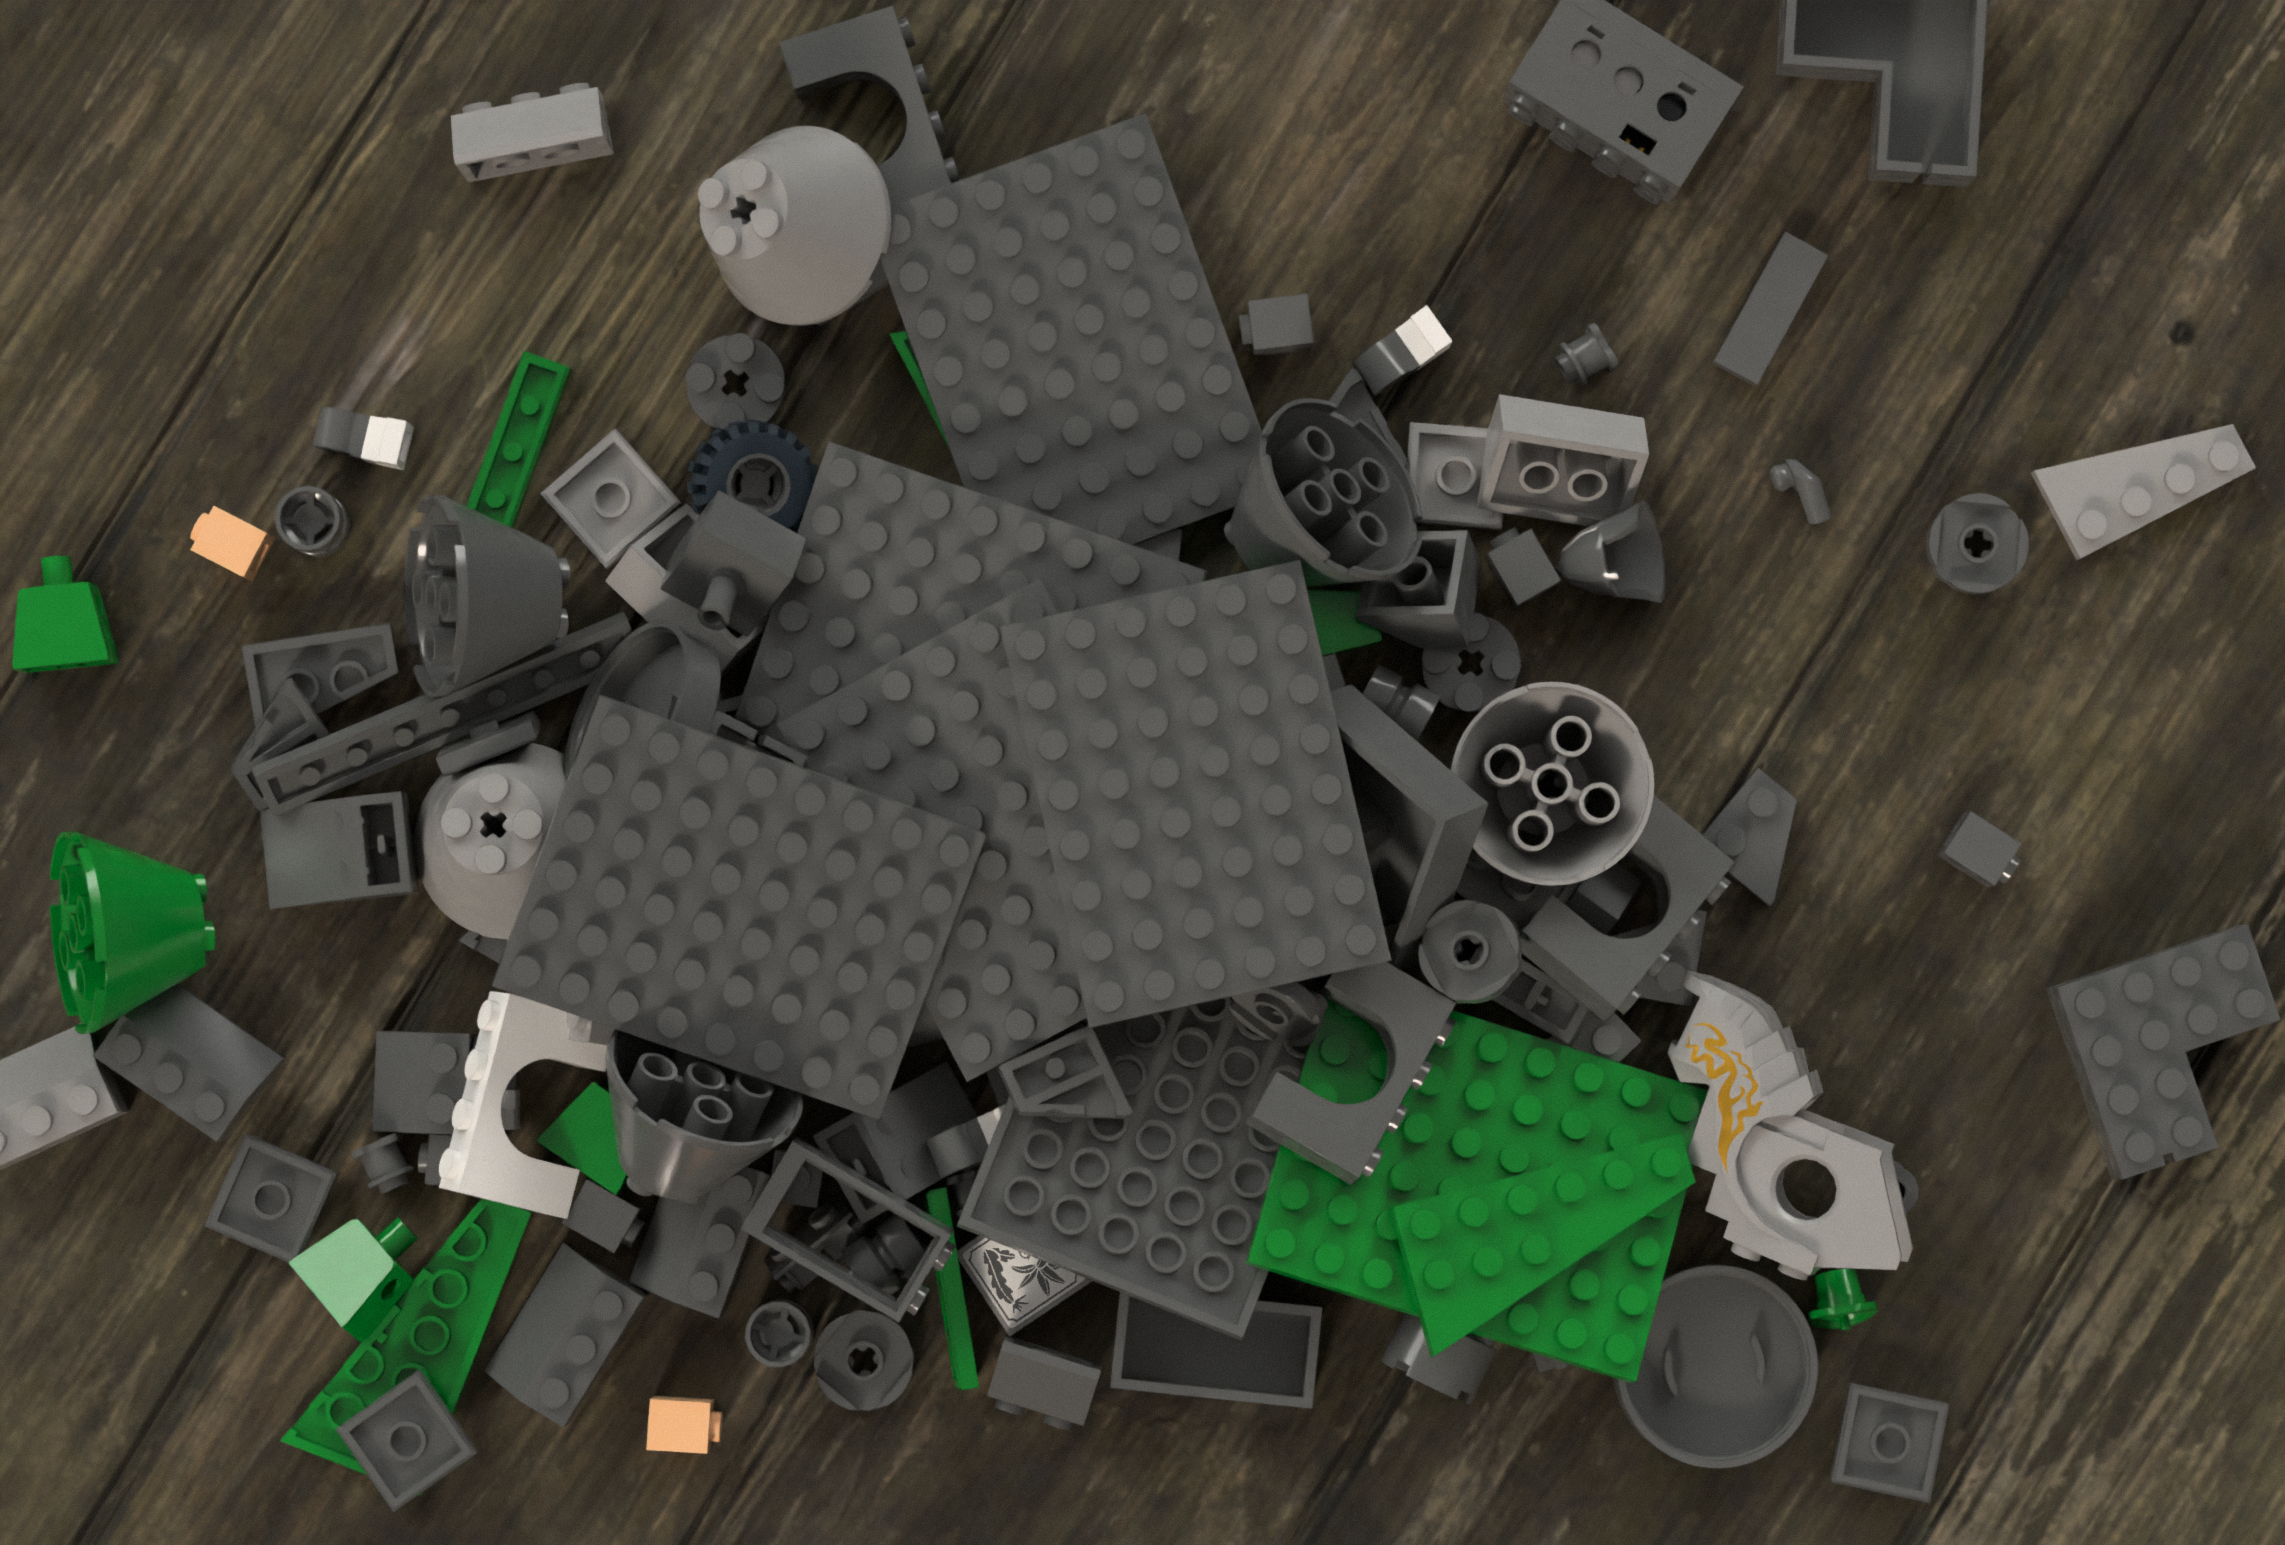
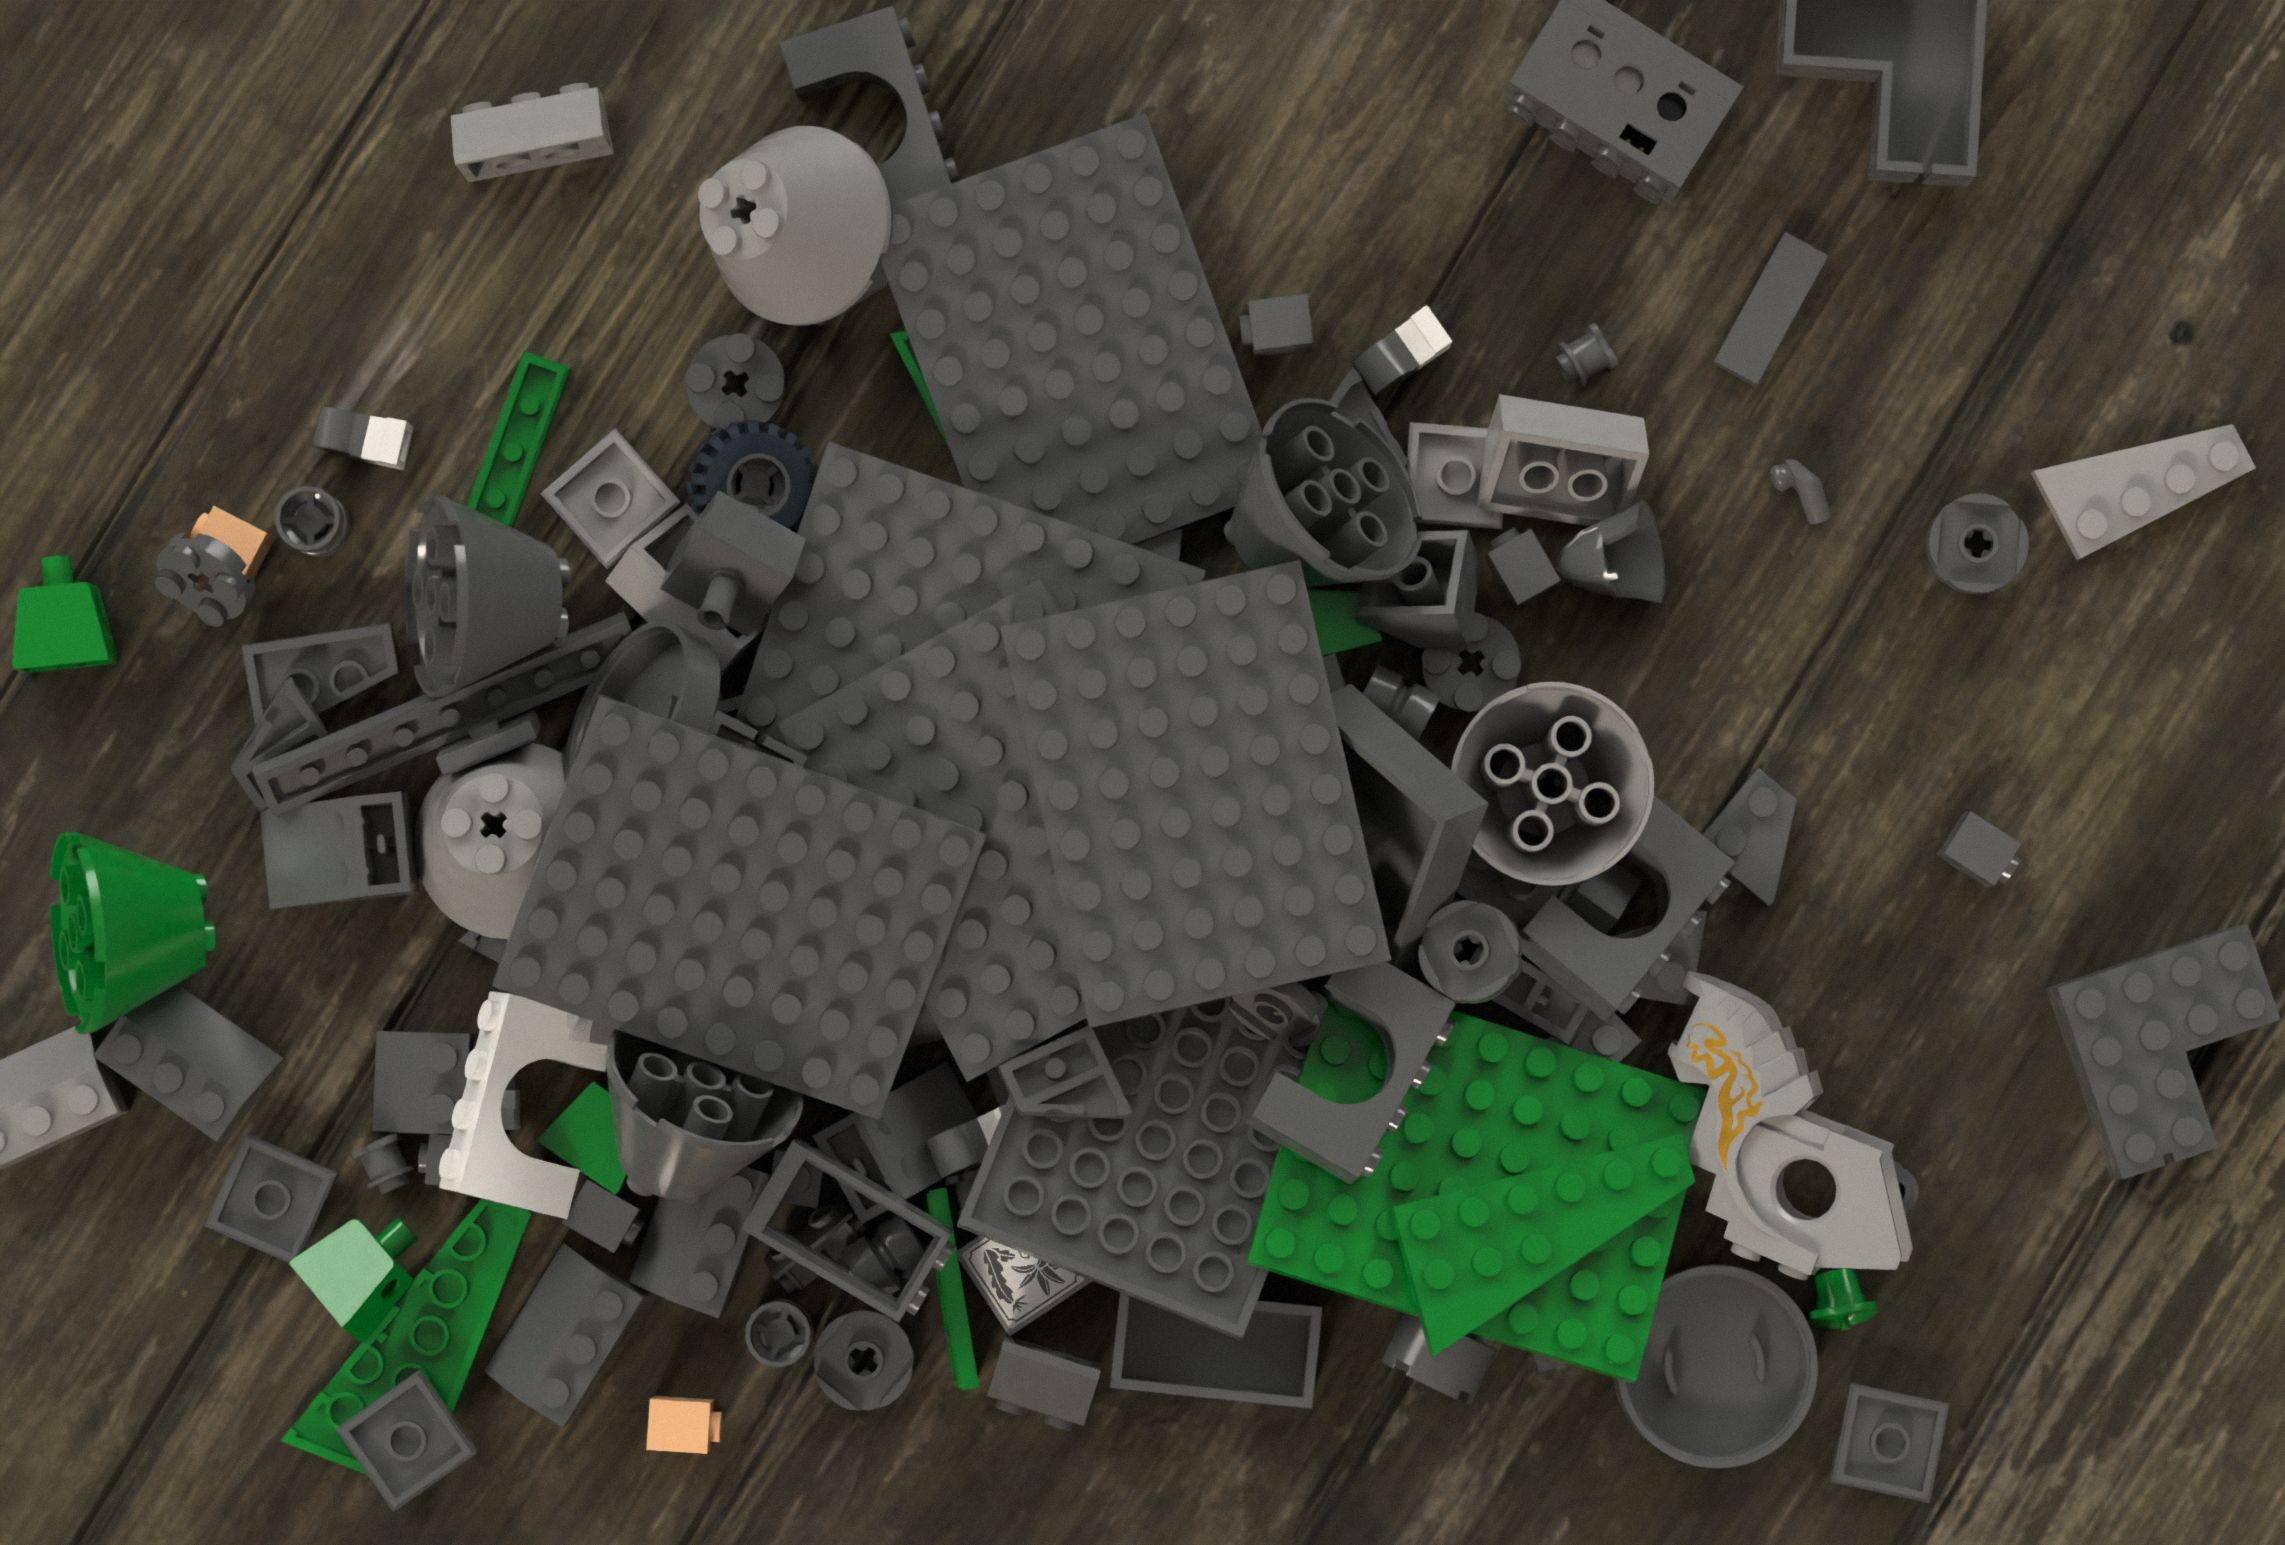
(213, 598): none -> dark grey plate

